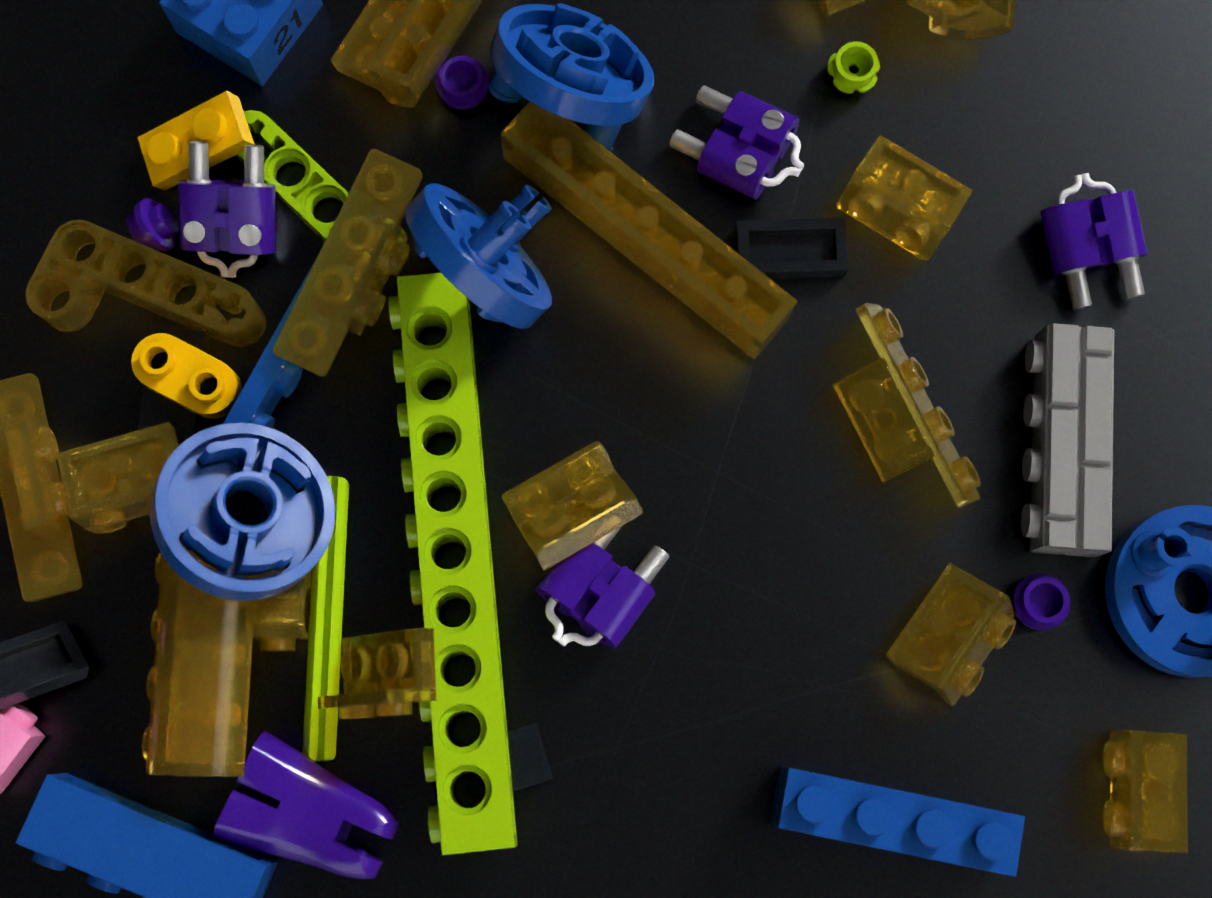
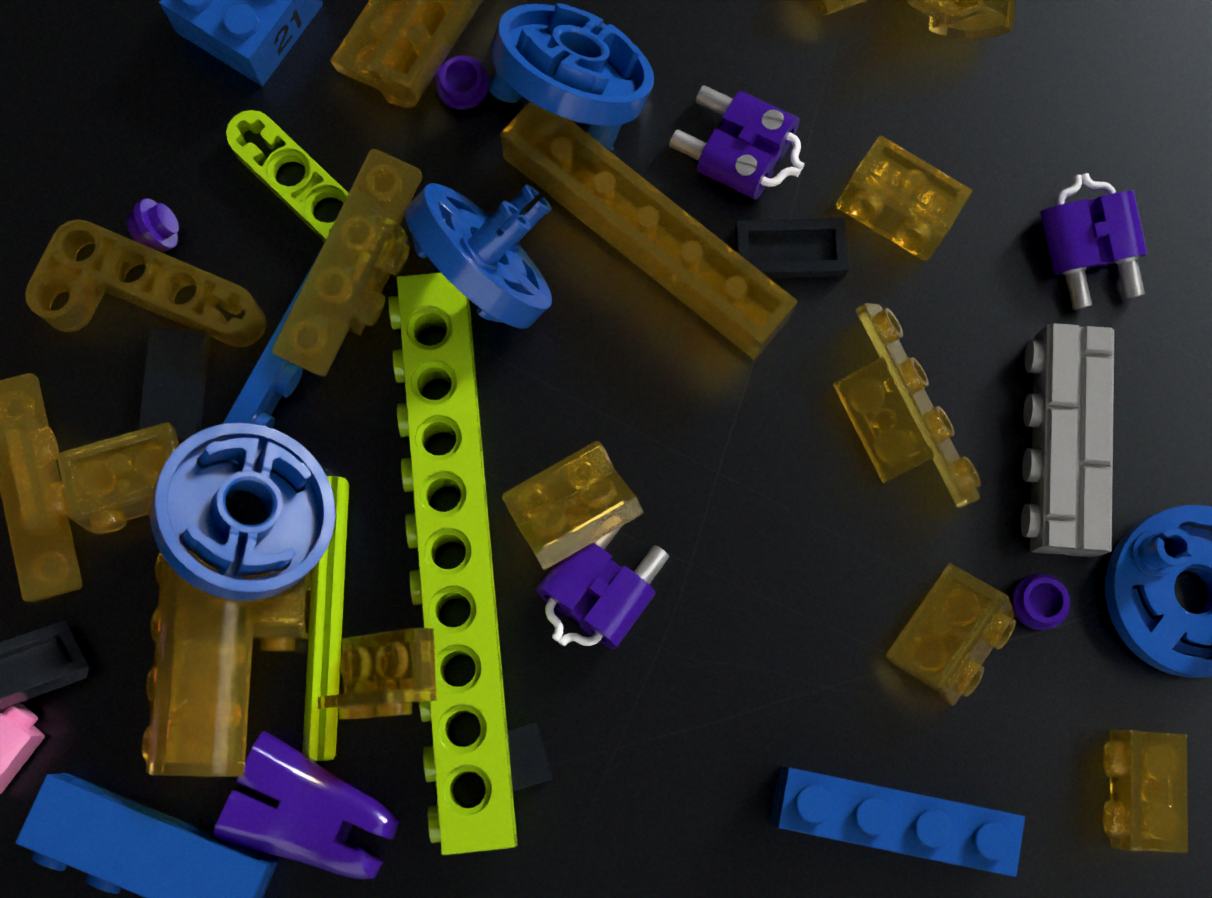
(184, 374): yellow plate -> none
(215, 121): yellow plate -> none
(225, 214): dark purple piece -> none
(858, 55): lime plate -> none

